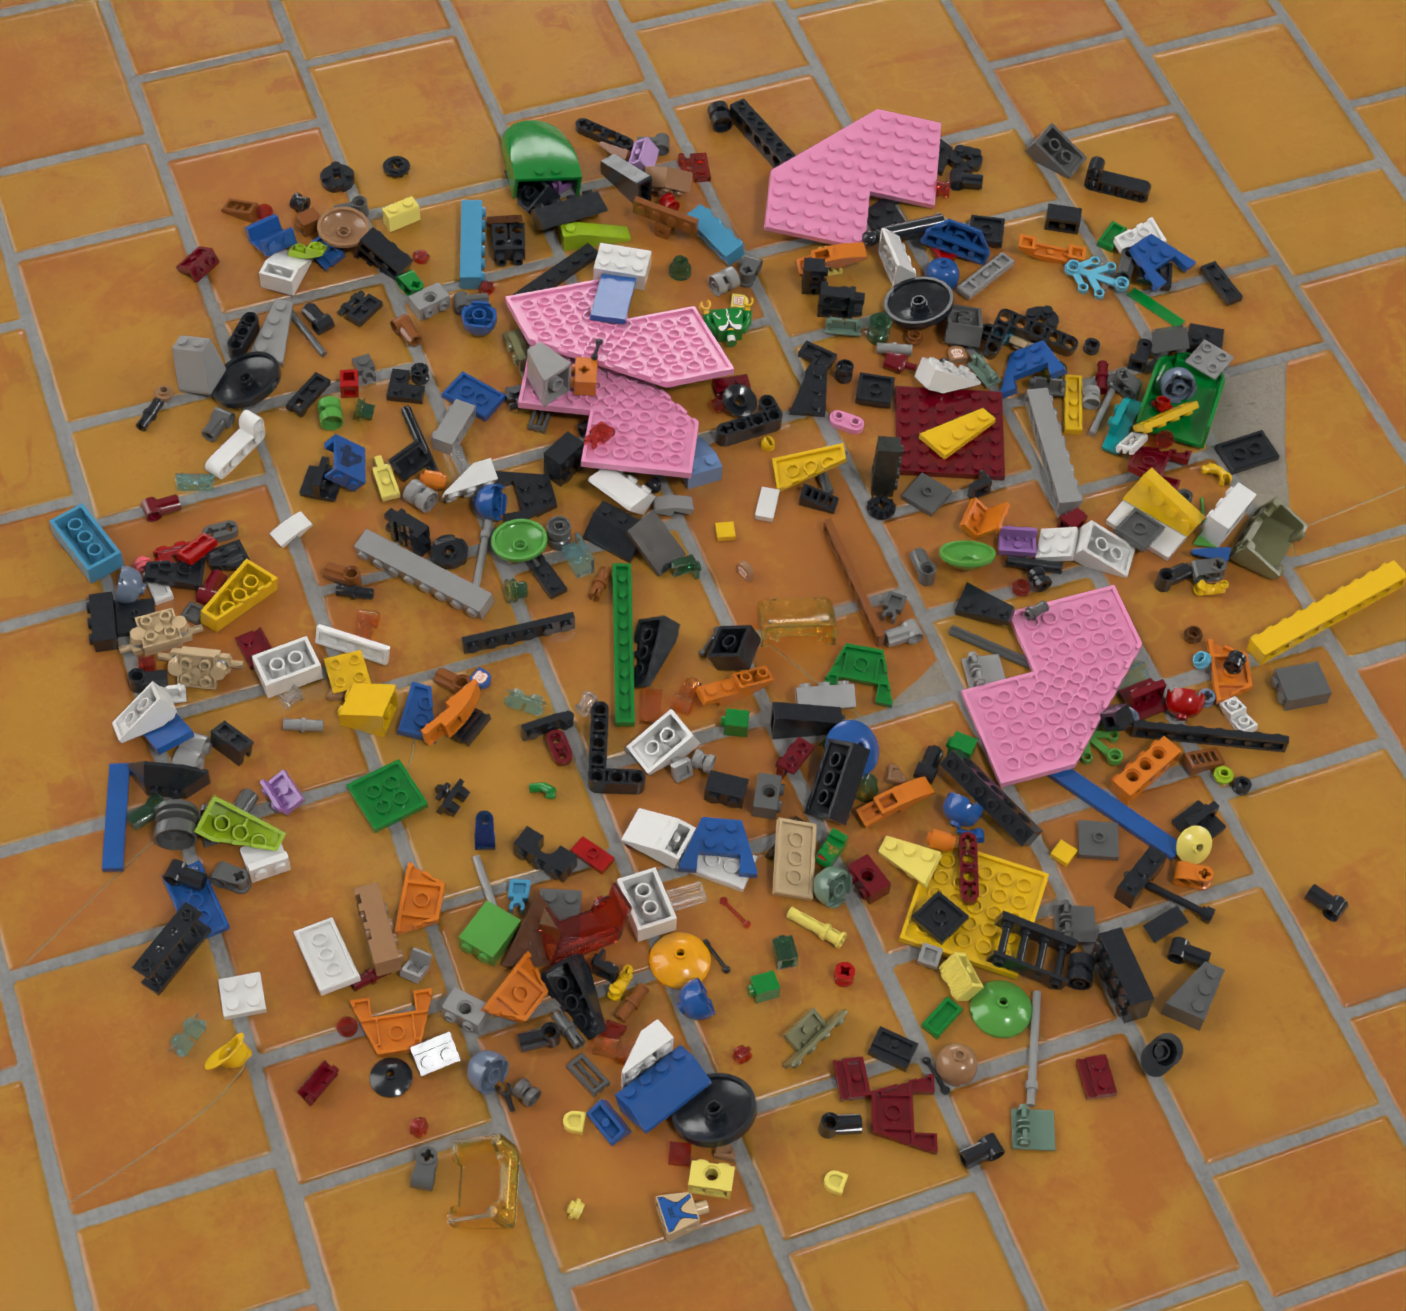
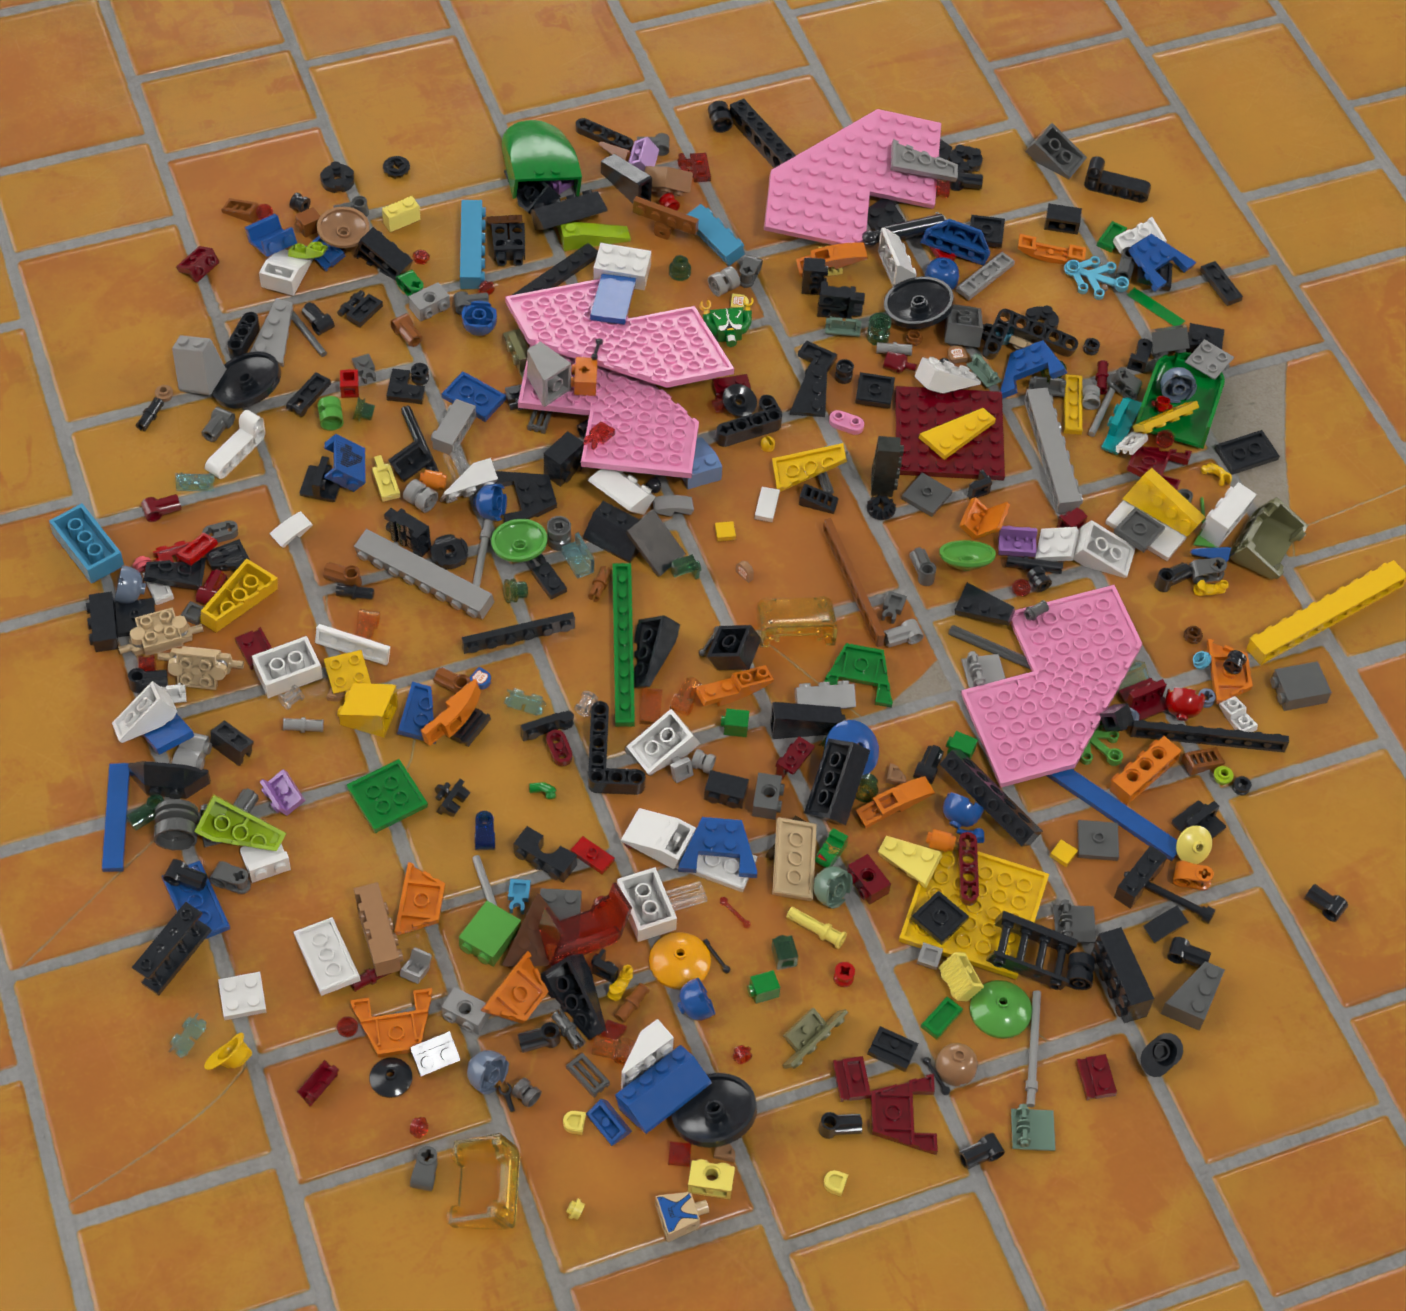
(911, 161): none -> light grey wing

